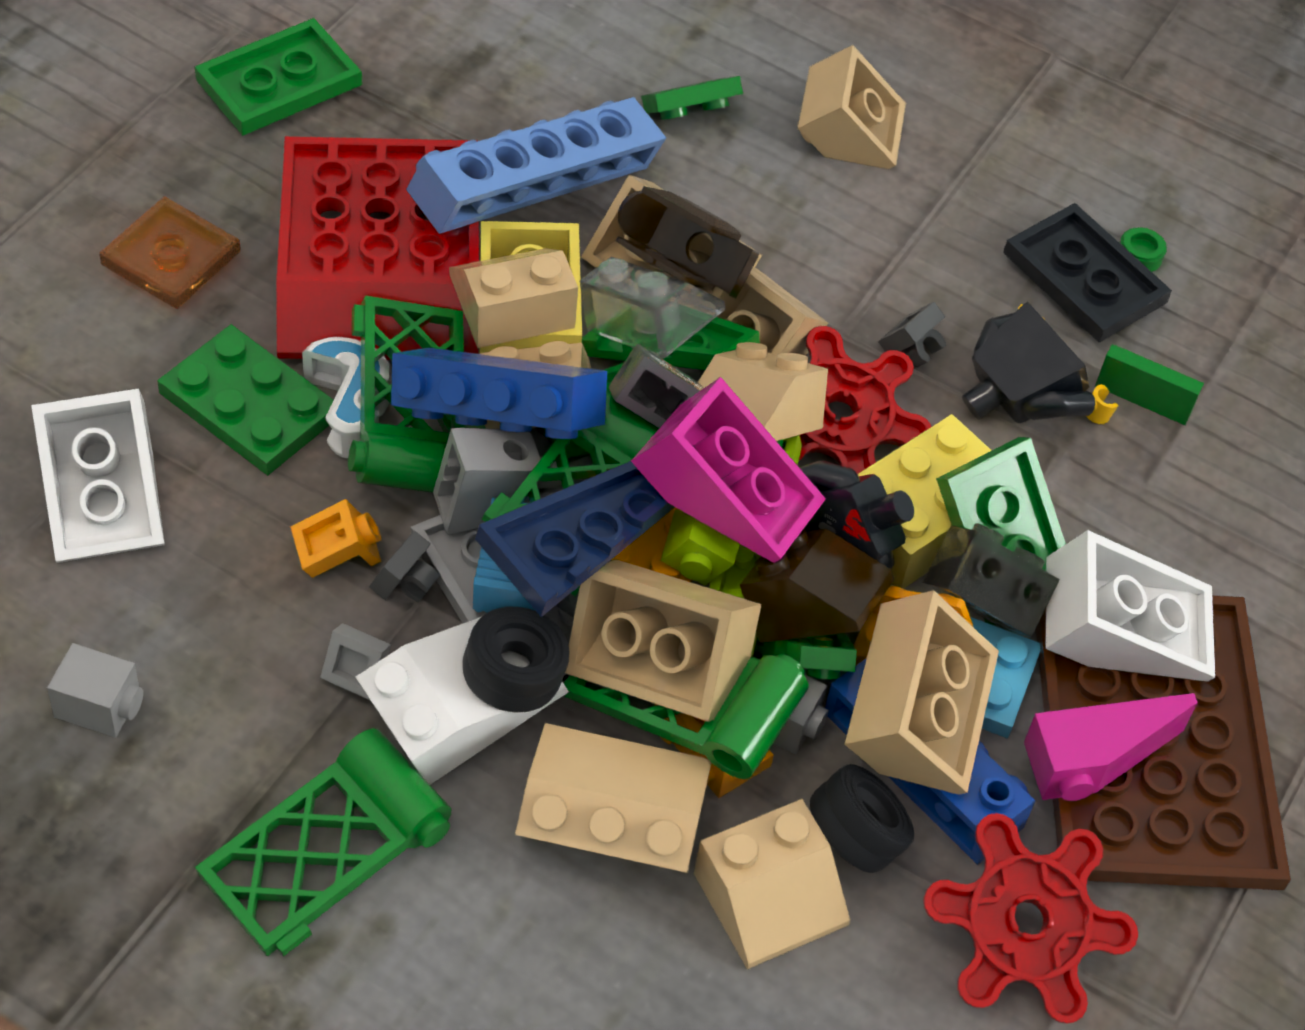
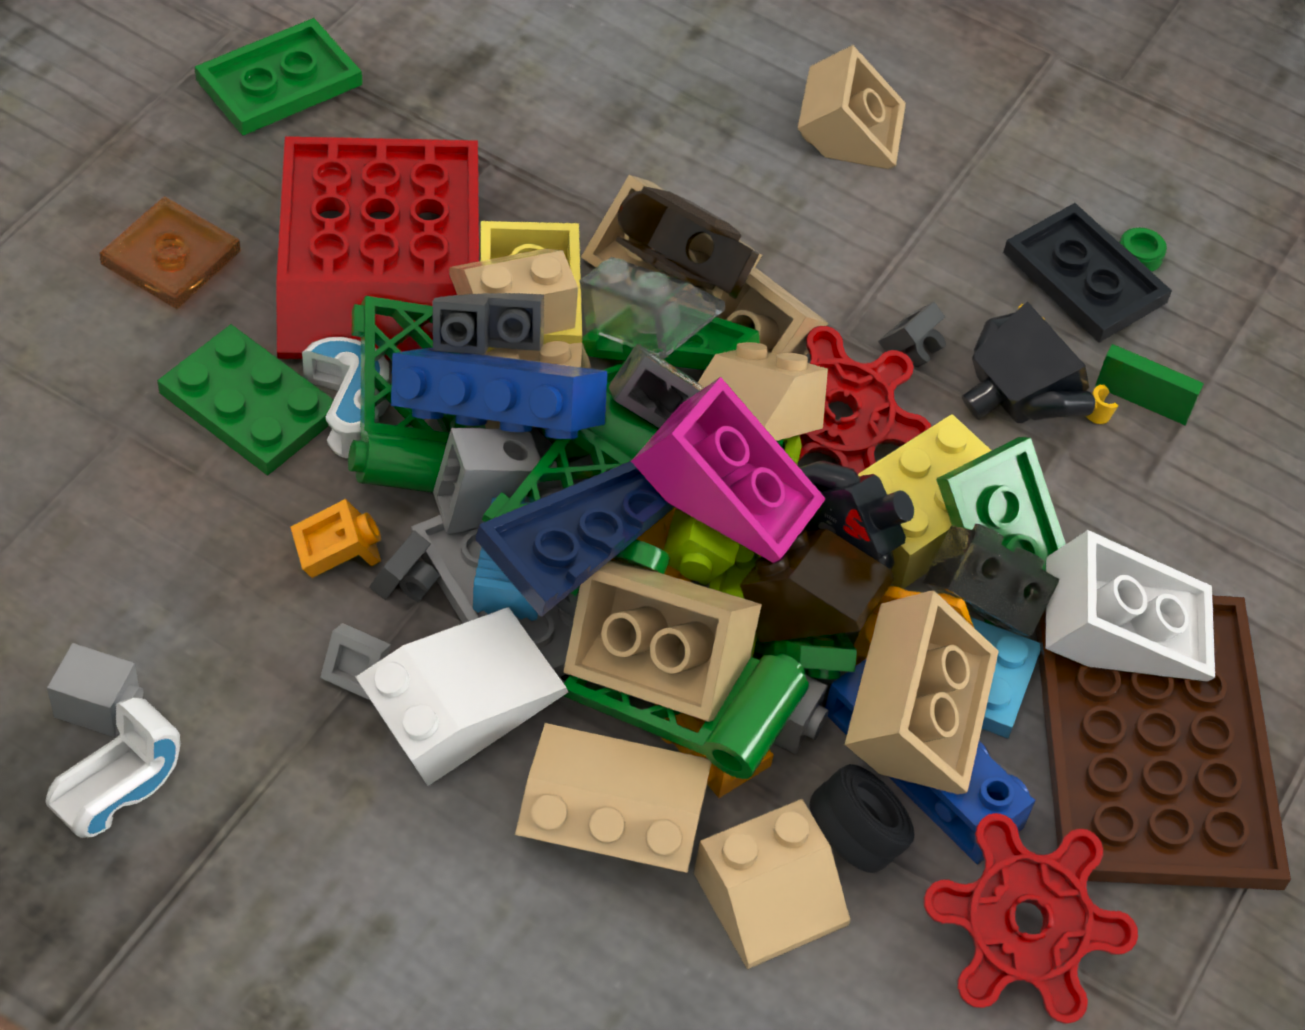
(98, 475): white slope -> none
(117, 773): none -> white animal
(377, 784): green piece -> none
(488, 320): none -> dark grey slope
(508, 685): black tyre -> none
(534, 163): medium blue brick -> none
(645, 556): none -> green tile
(711, 94): green plate -> none
(1093, 745): dark pink slope -> none

